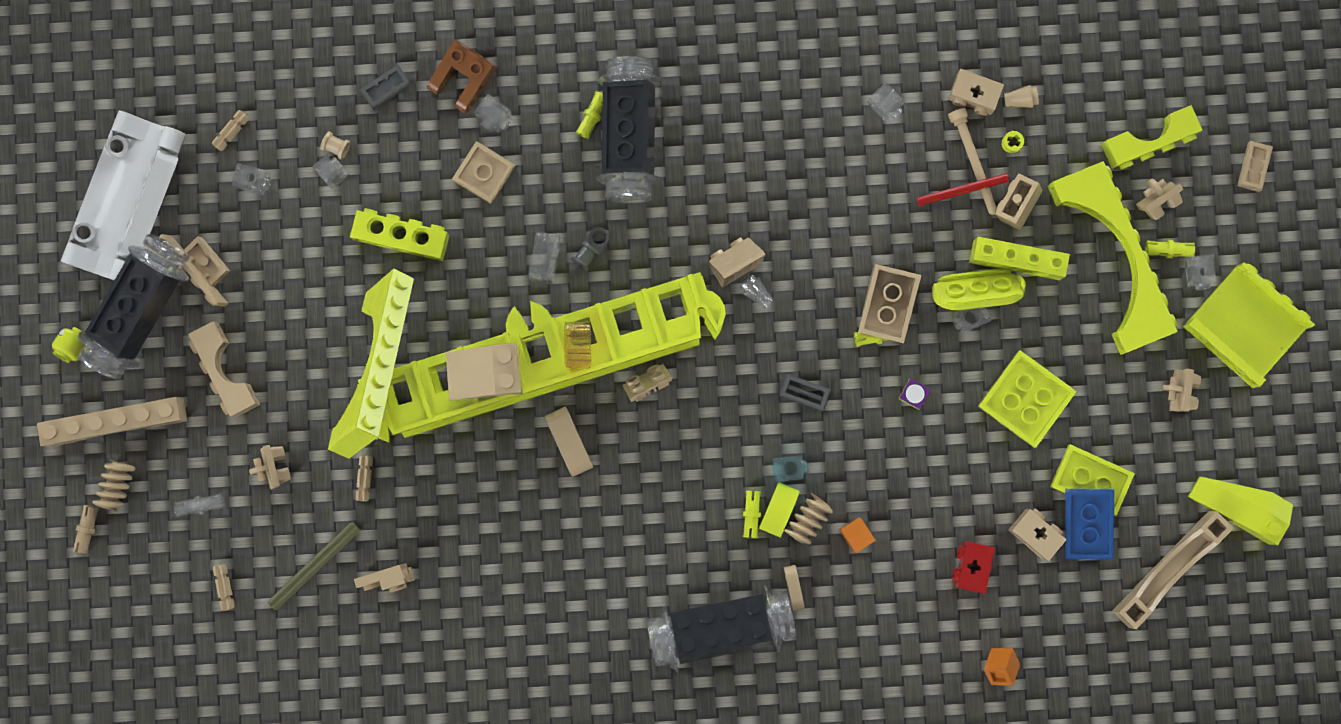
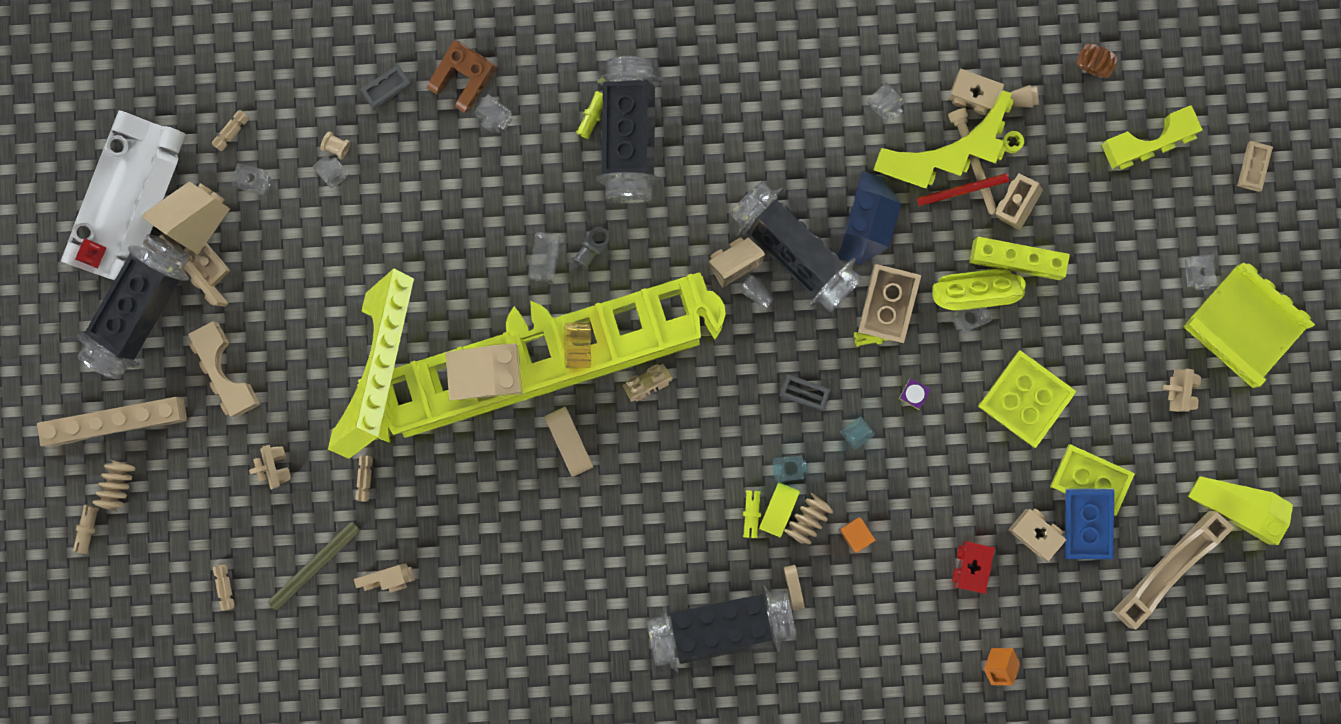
(67, 345): neon yellow head -> none
(90, 253): none -> red tile
(188, 215): none -> tan slope
(199, 504): clear pin -> none
(363, 232): neon yellow brick -> none
(483, 172): tan tile -> none
(794, 246): none -> black brick
(857, 433): none -> clear light blue brick
(870, 219): none -> dark blue wedge
(980, 142): none -> neon yellow arch
(1097, 60): none -> dark orange gear
(1147, 312): neon yellow arch -> none
(1158, 194): tan hips -> none
(1170, 249): neon yellow pin -> none

